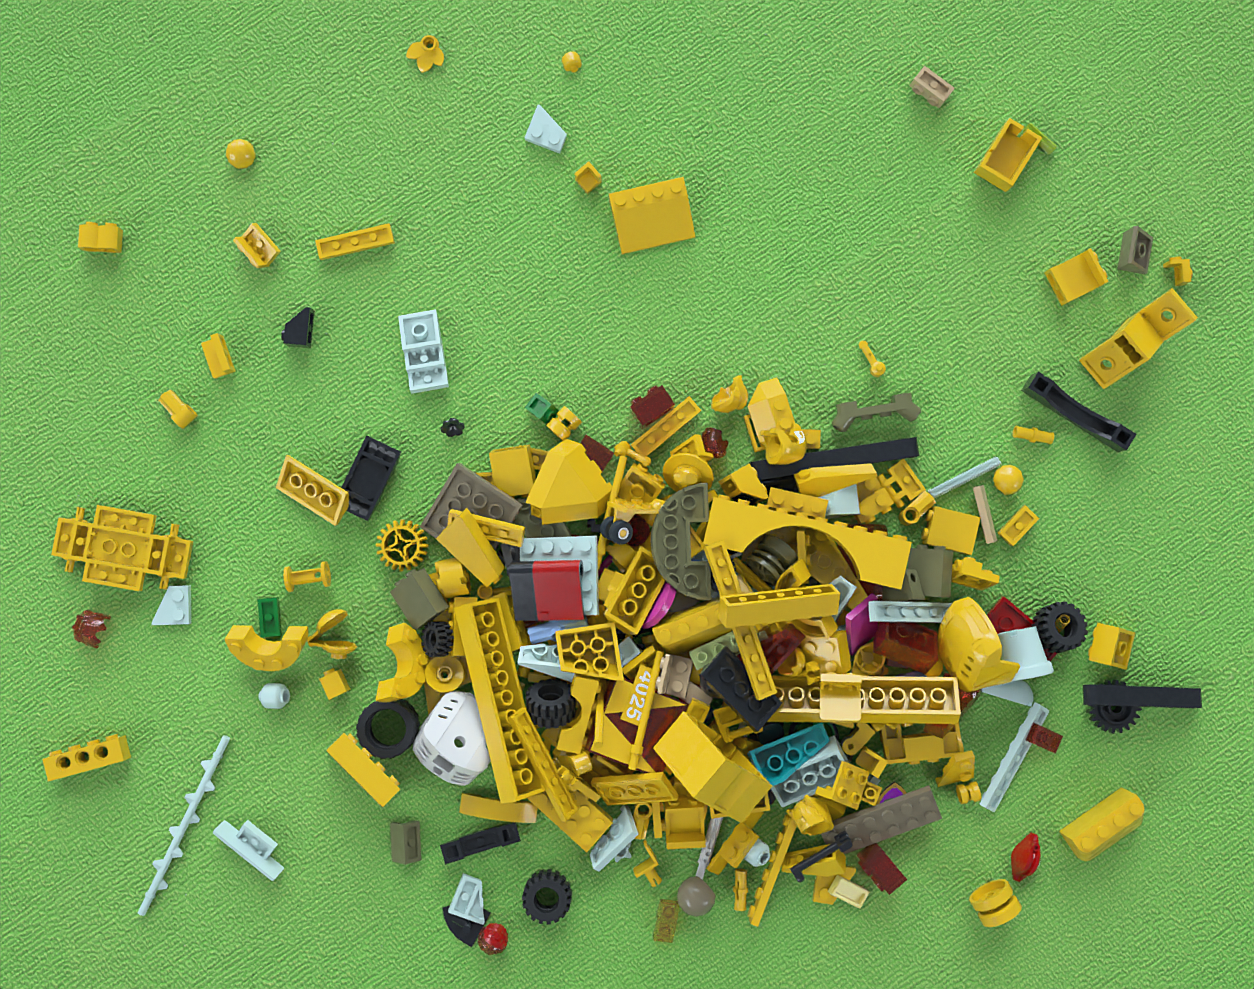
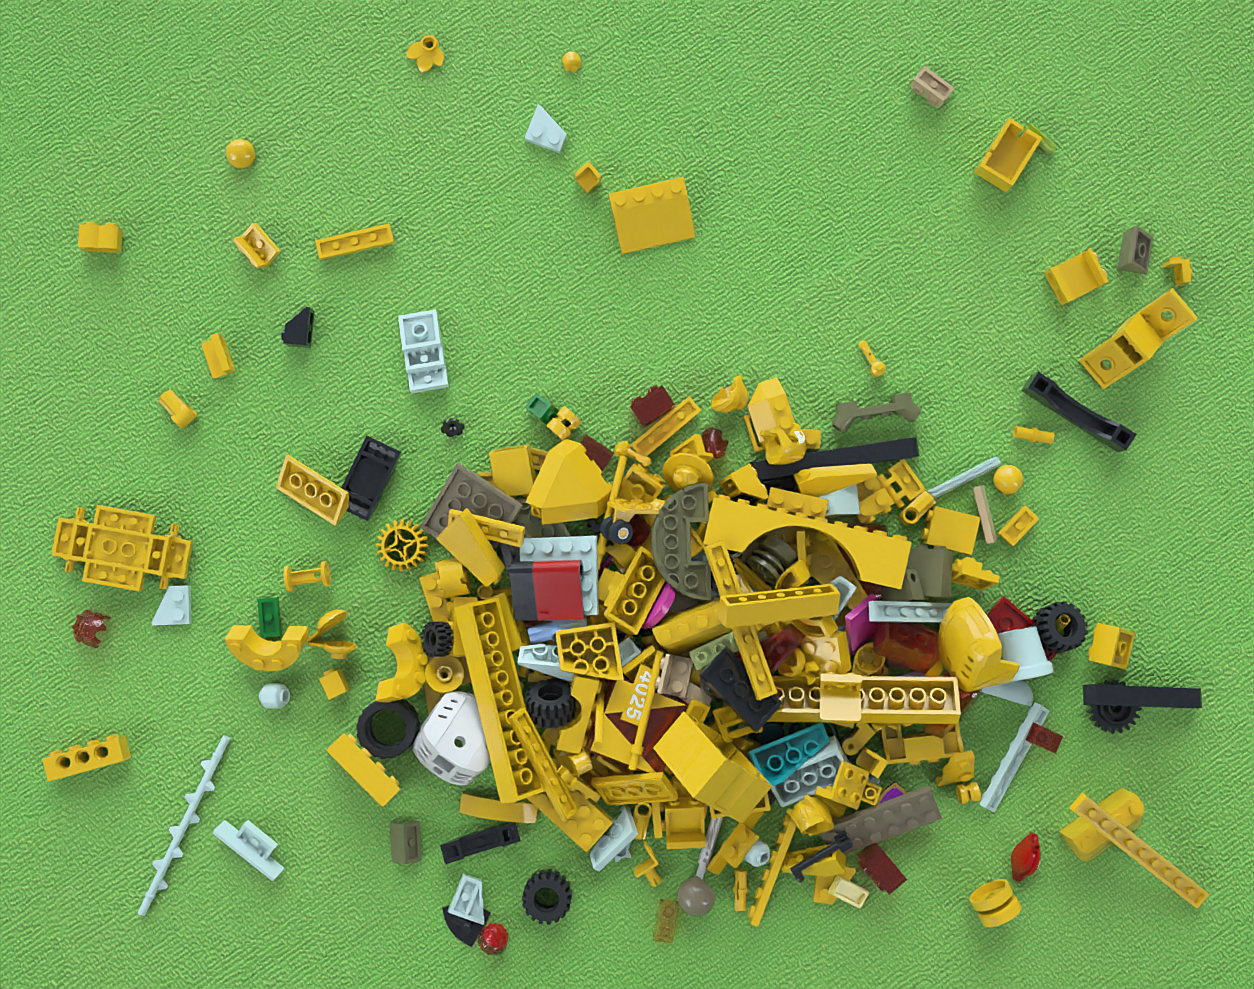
(418, 598): olive brick -> none
(1139, 850): none -> yellow plate

